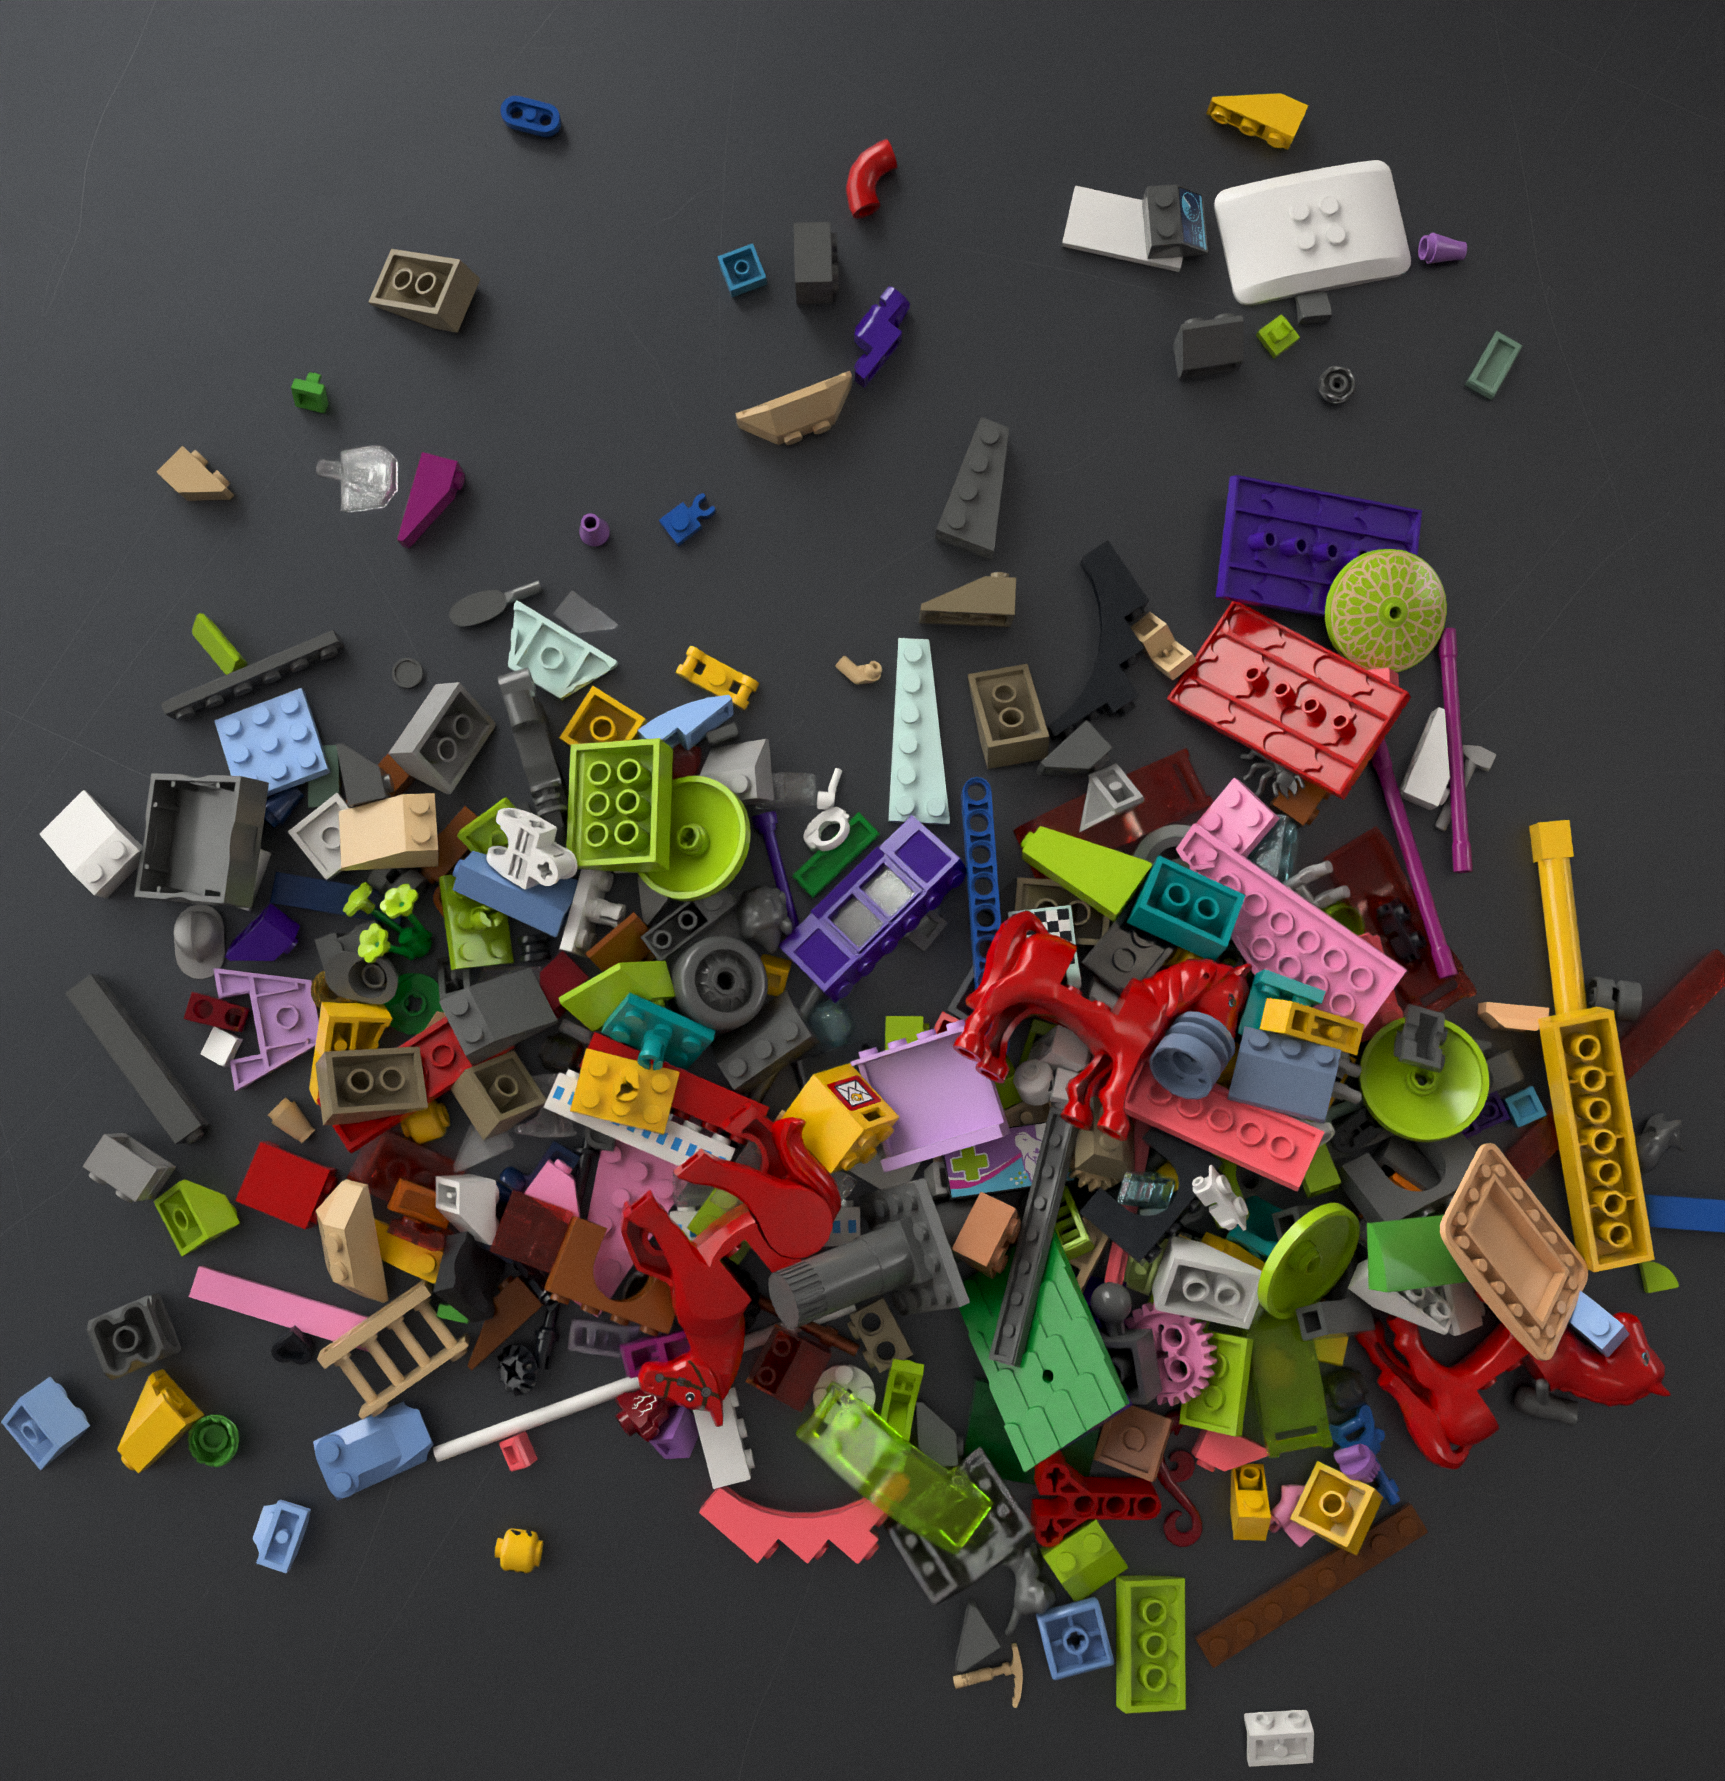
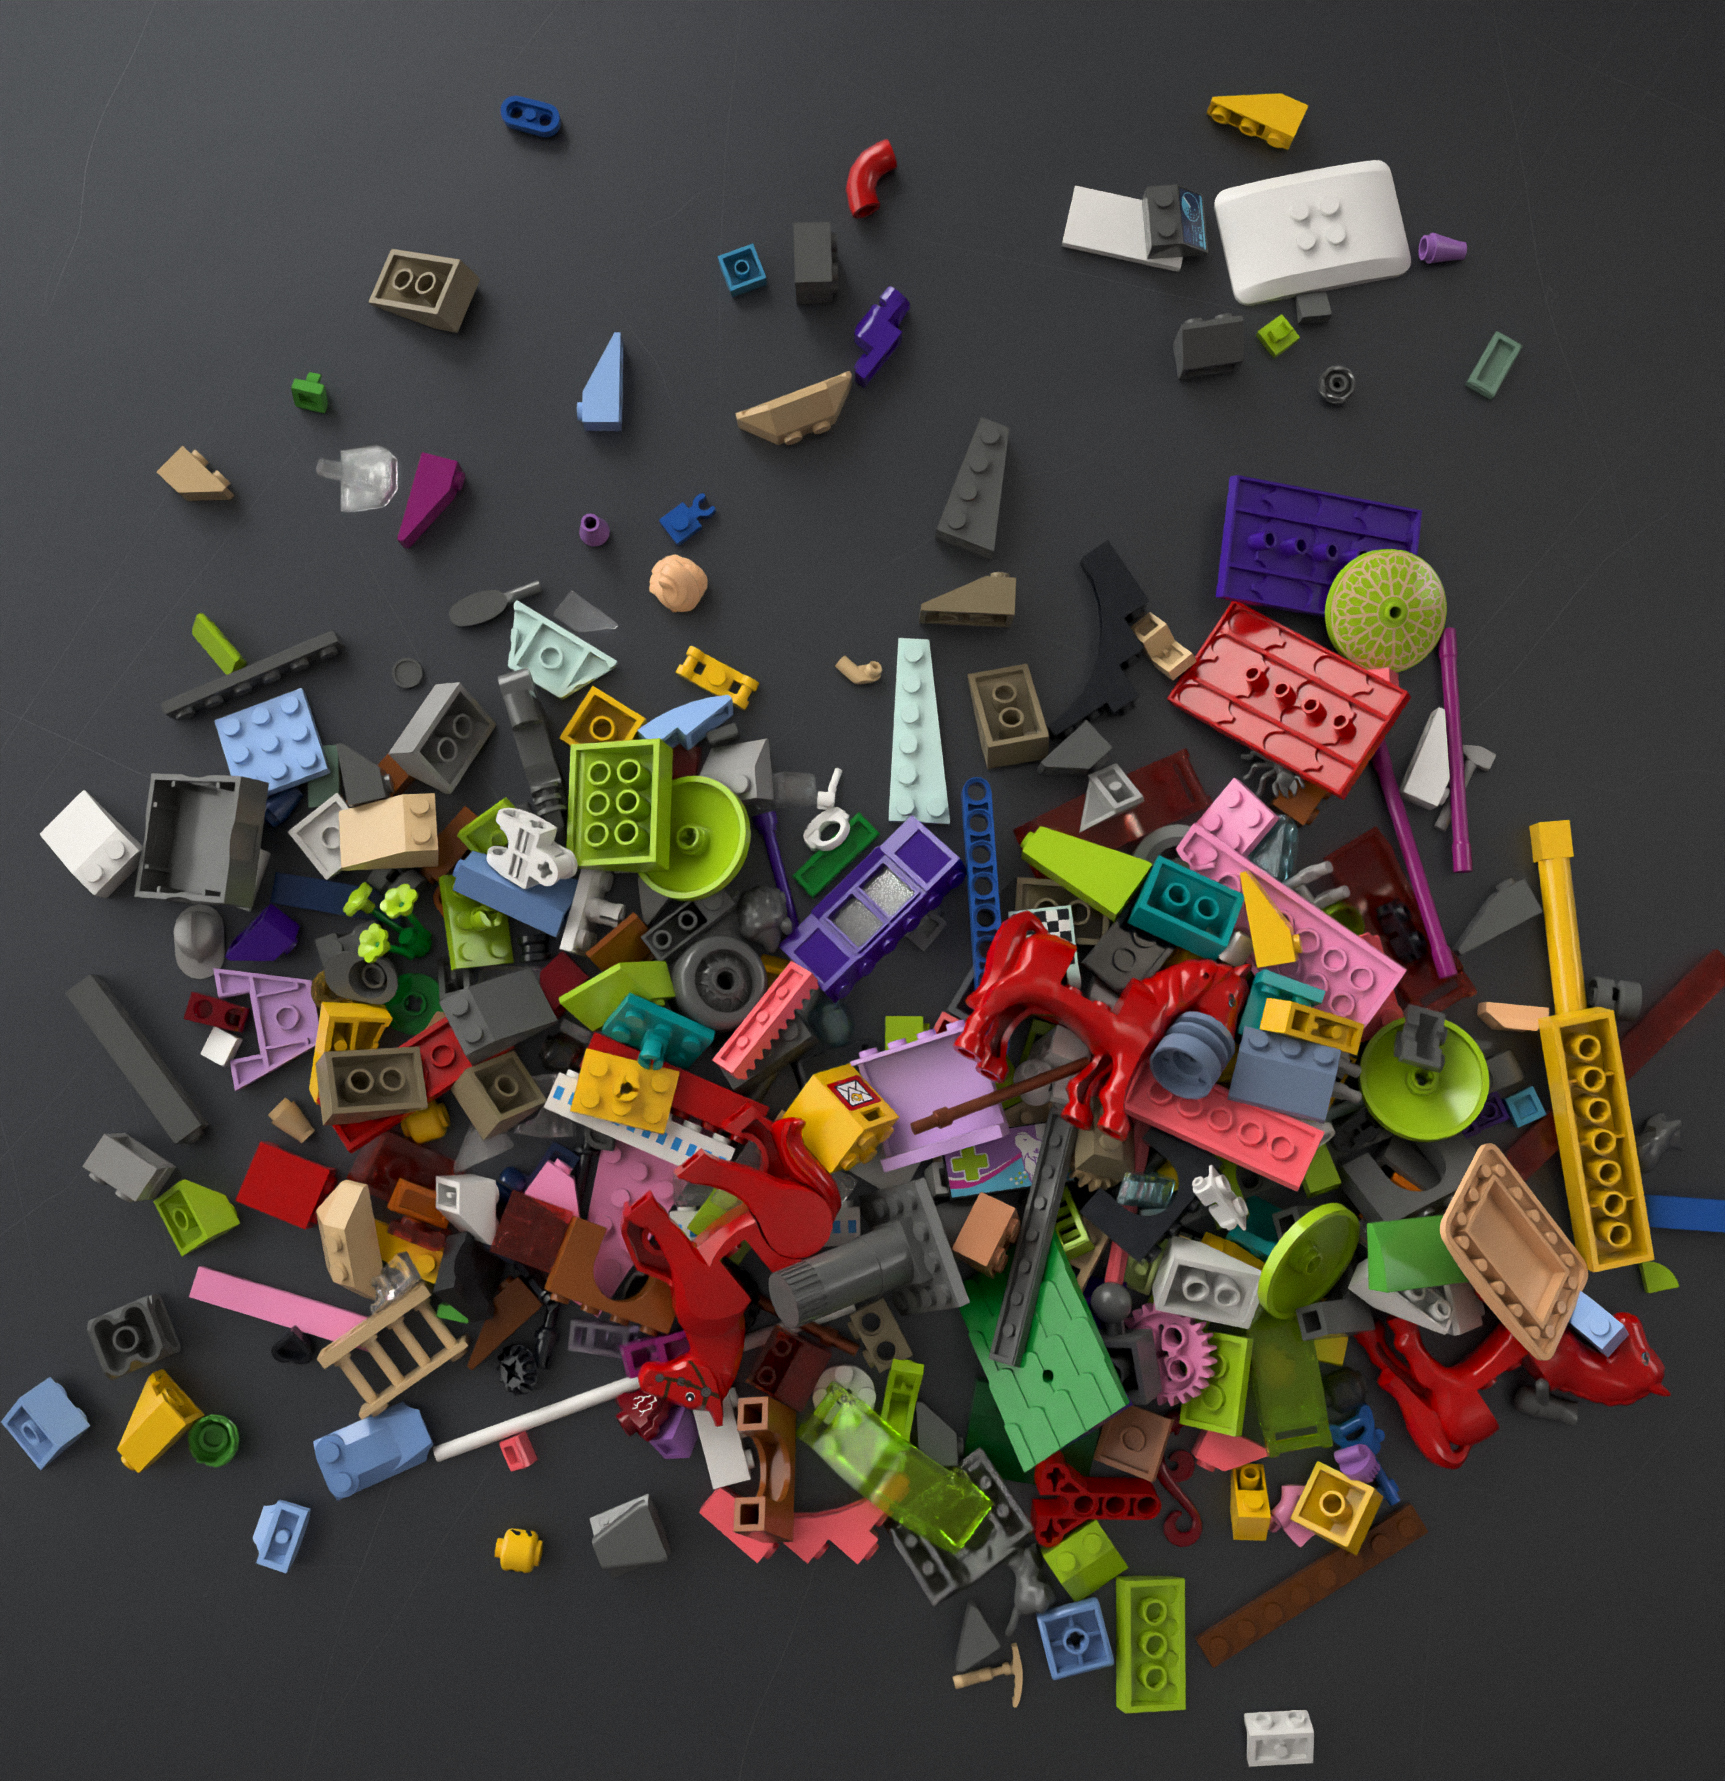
(394, 1281): none -> clear slope
(604, 391): none -> light blue slope
(630, 1537): none -> dark grey piece
(678, 583): none -> light nougat hair
(765, 1020): none -> coral gear
(773, 1430): none -> dark orange arch
(944, 1117): none -> copper bar
(1238, 949): none -> white slope
(1270, 930): none -> yellow slope
(1499, 913): none -> dark grey slope

